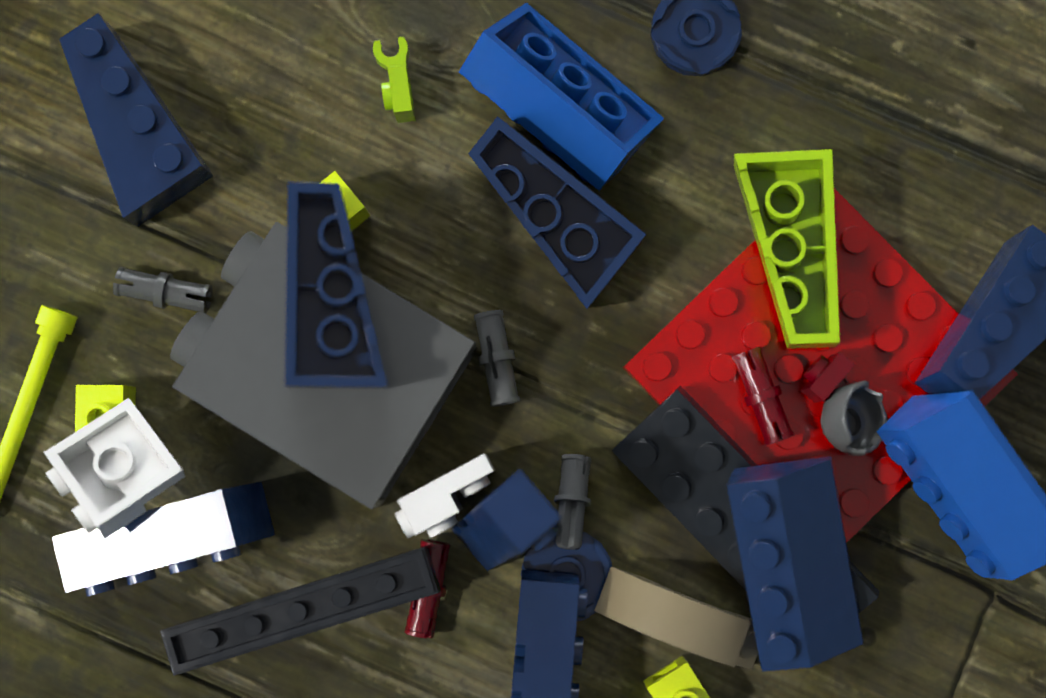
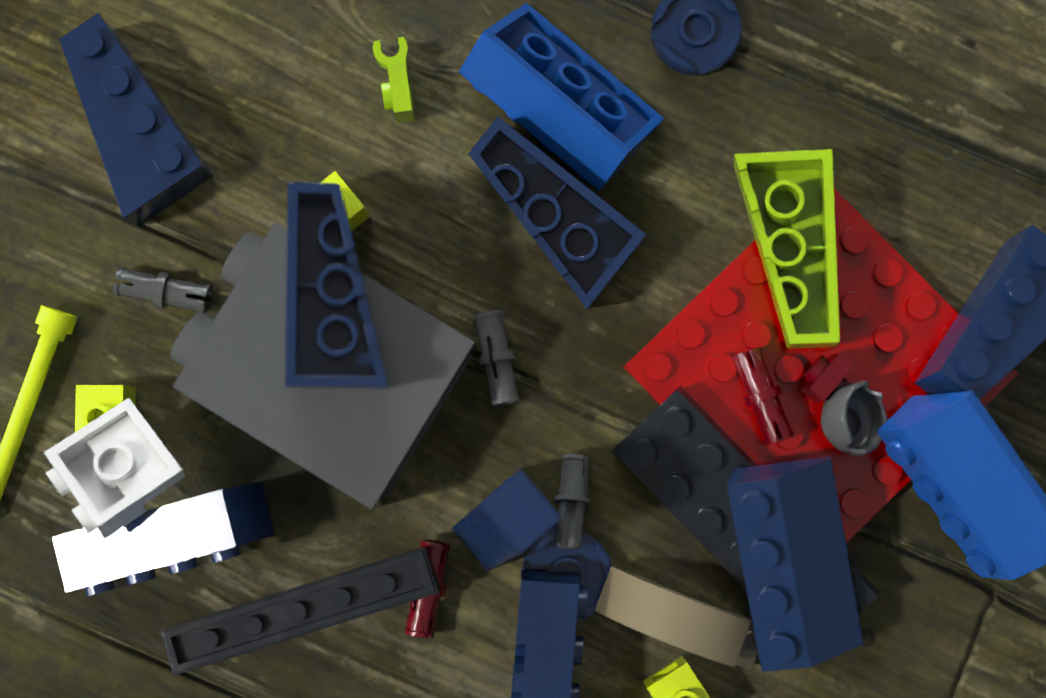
(436, 503): white plate -> none

